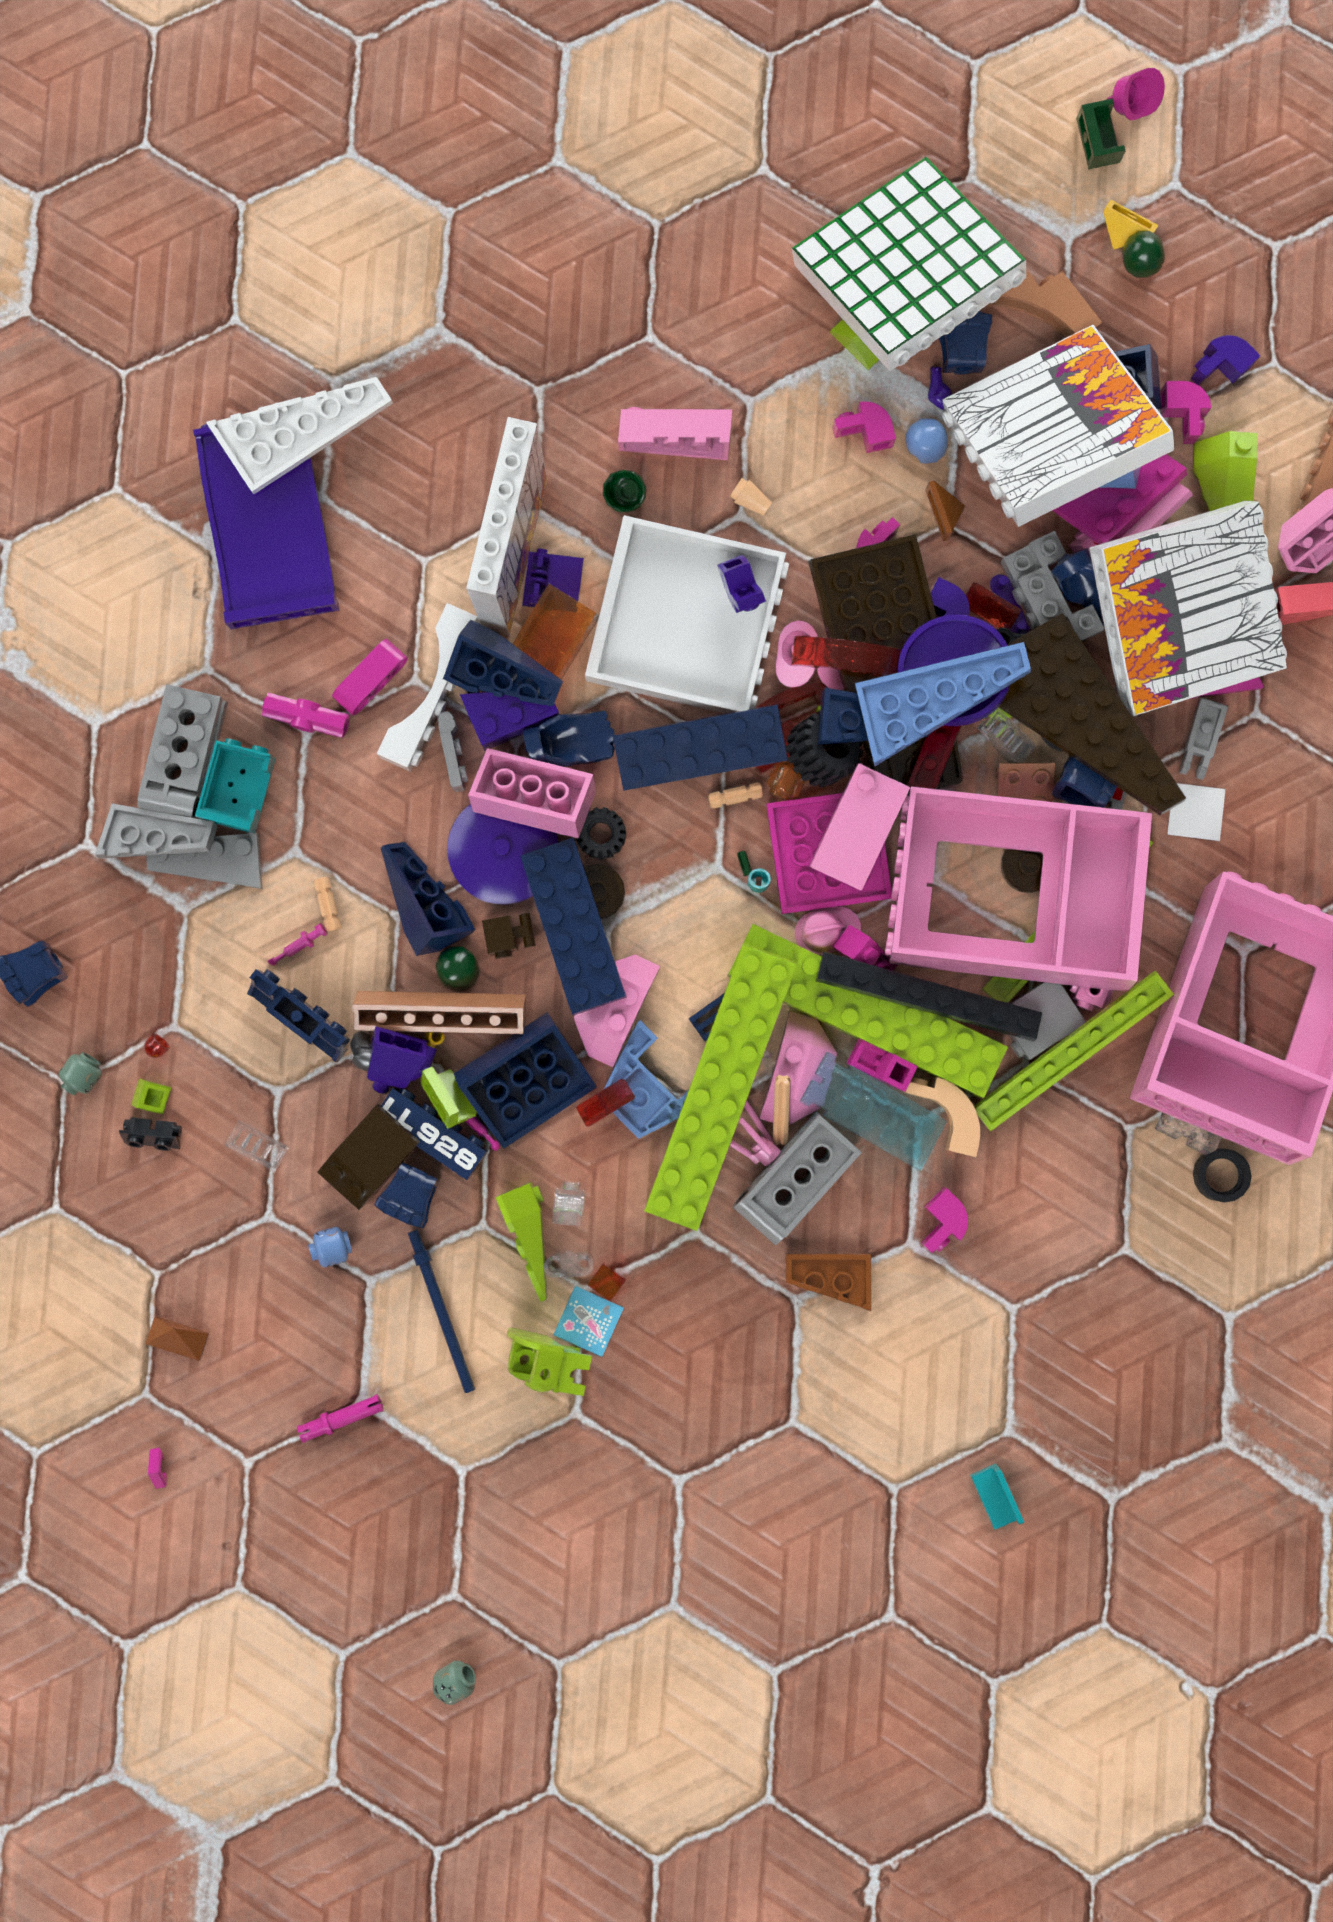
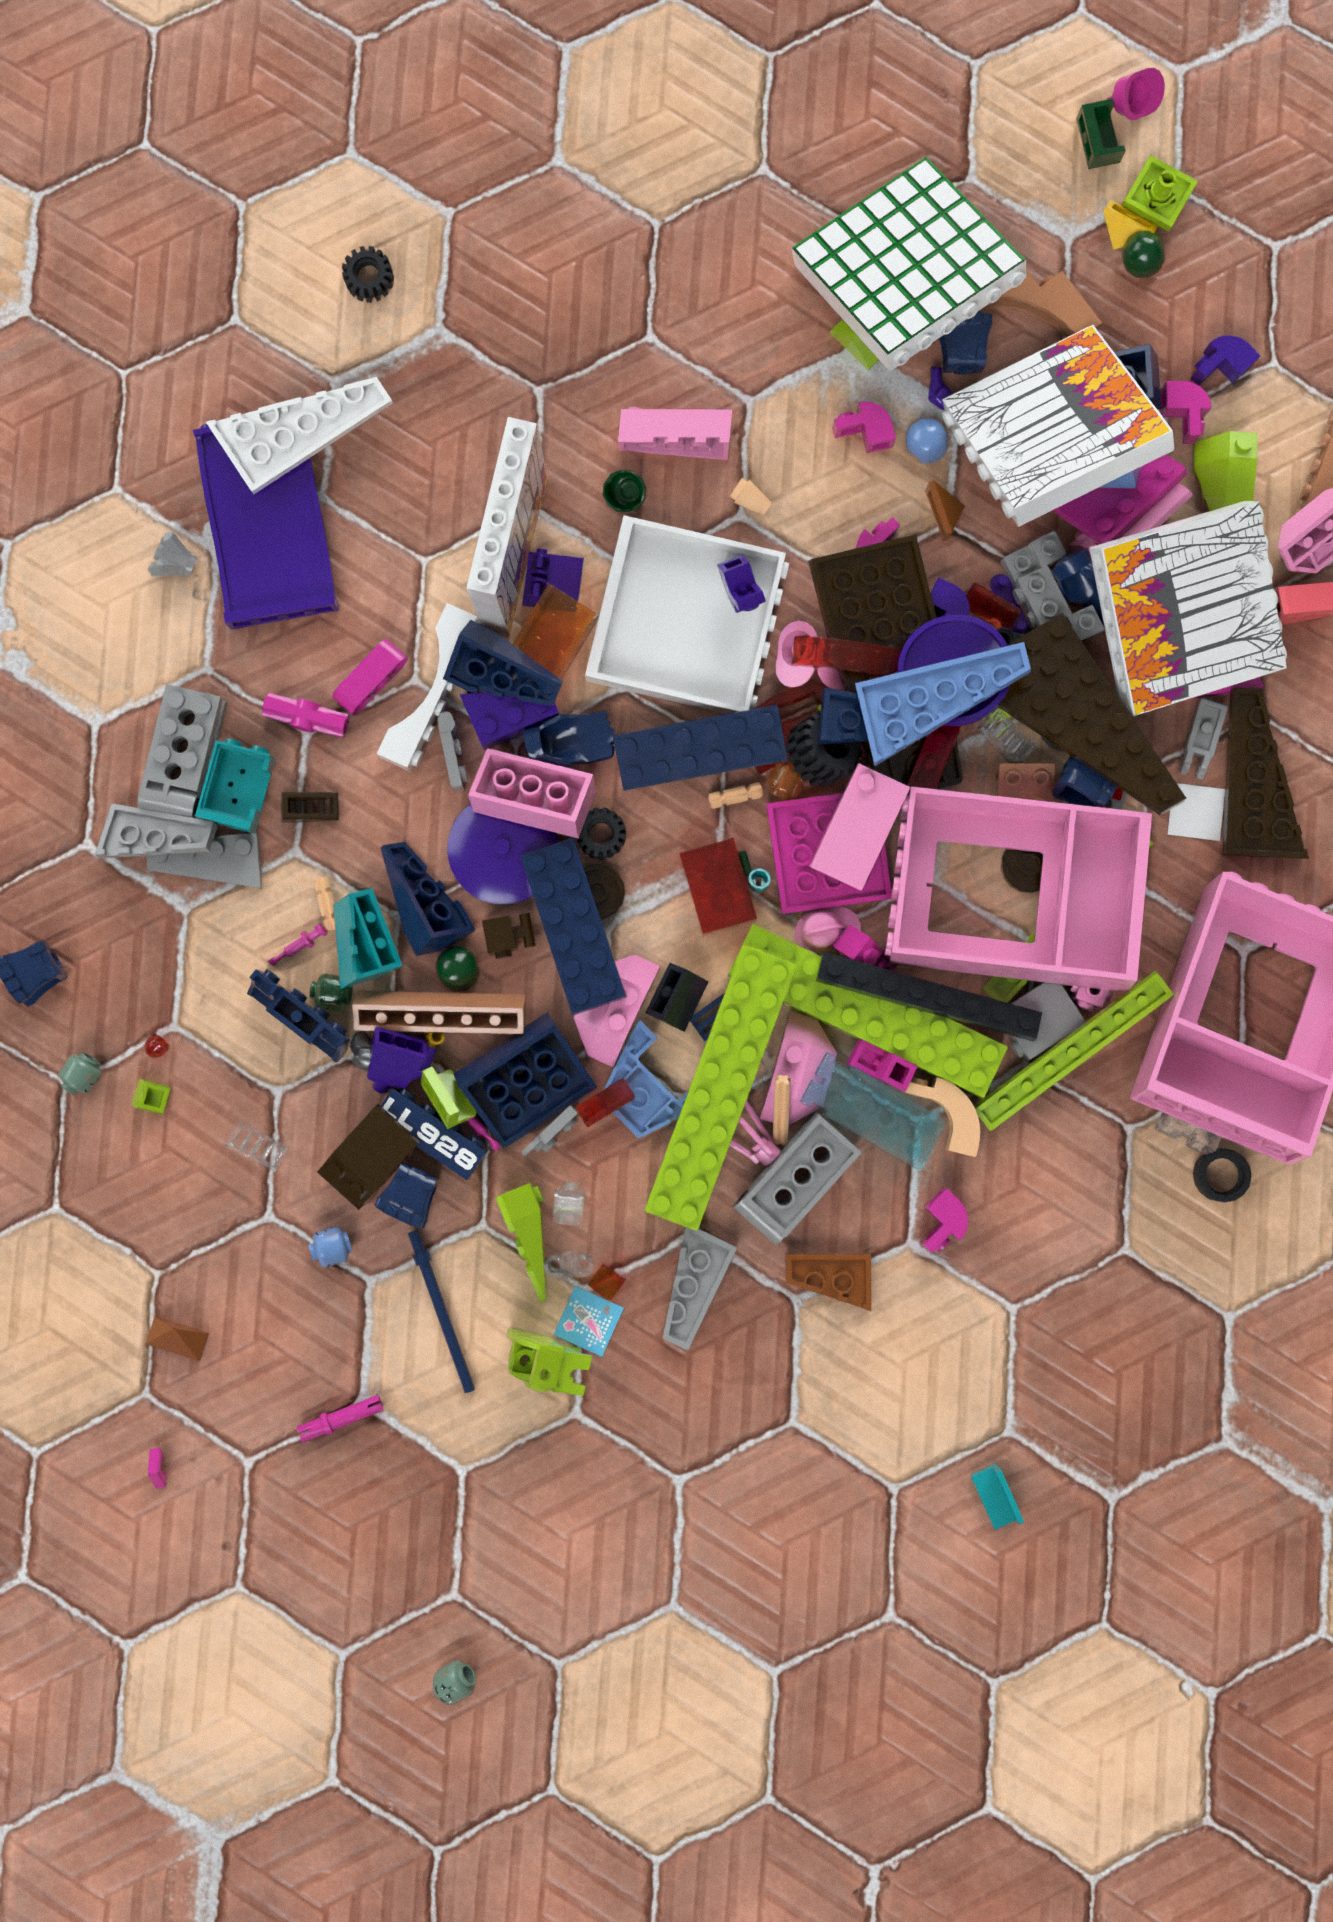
(137, 1133): black hinge -> none
(172, 558): none -> light grey rock
(298, 817): none -> dark brown slope
(328, 993): none -> clear green head
(363, 259): none -> black tyre
(363, 940): none -> teal wedge
(547, 1139): none -> light grey hinge
(677, 997): none -> black brick
(697, 1278): none -> light grey wing
(718, 887): none -> clear red brick
(1164, 184): none -> lime plate
(1257, 794): none -> dark brown wing

